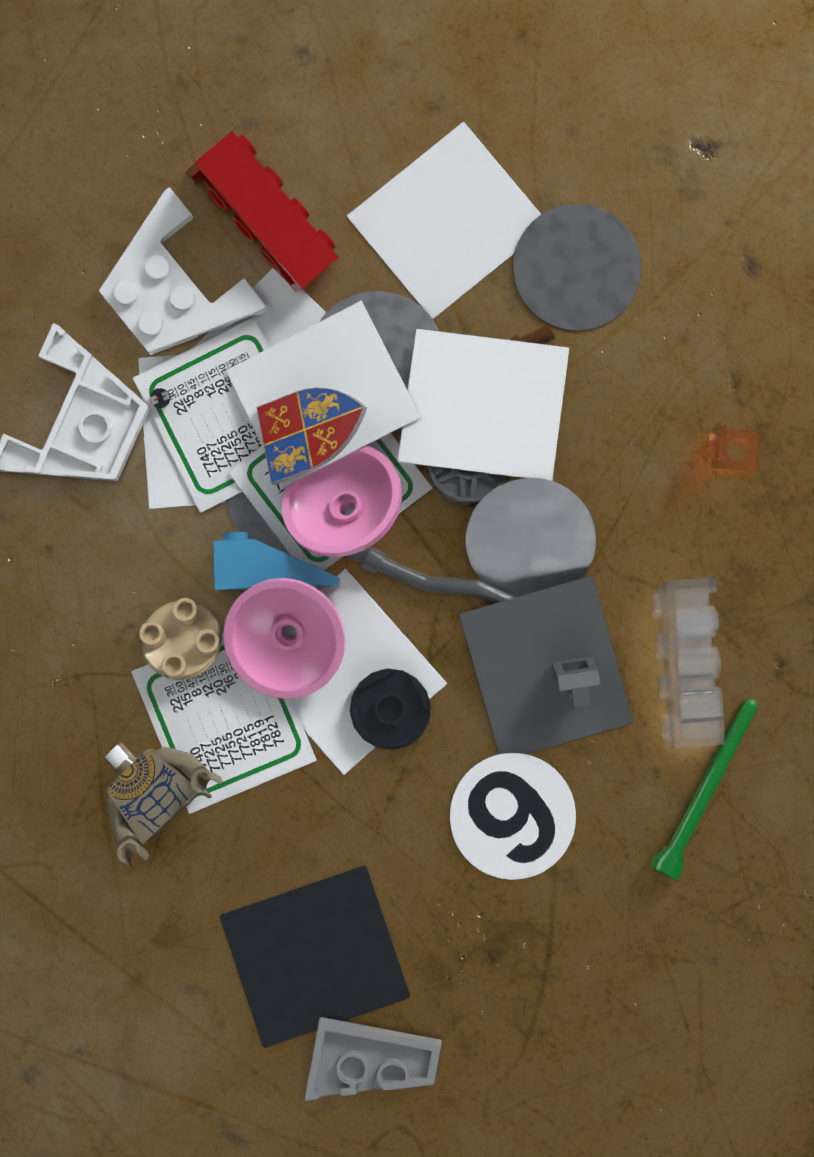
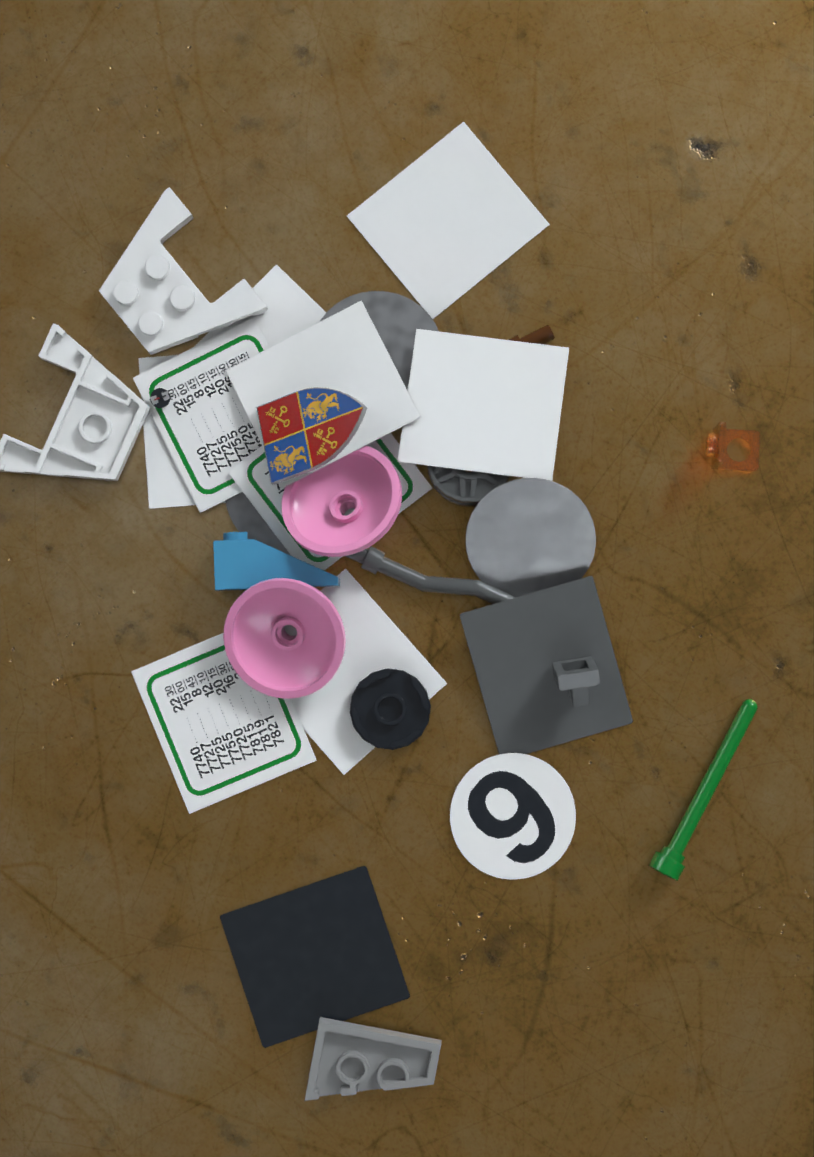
(150, 794): dark tan torso -> none
(181, 639): tan dish -> none
(263, 210): red wedge -> none
(577, 267): flat silver sticker -> none
(689, 663): clear wedge -> none

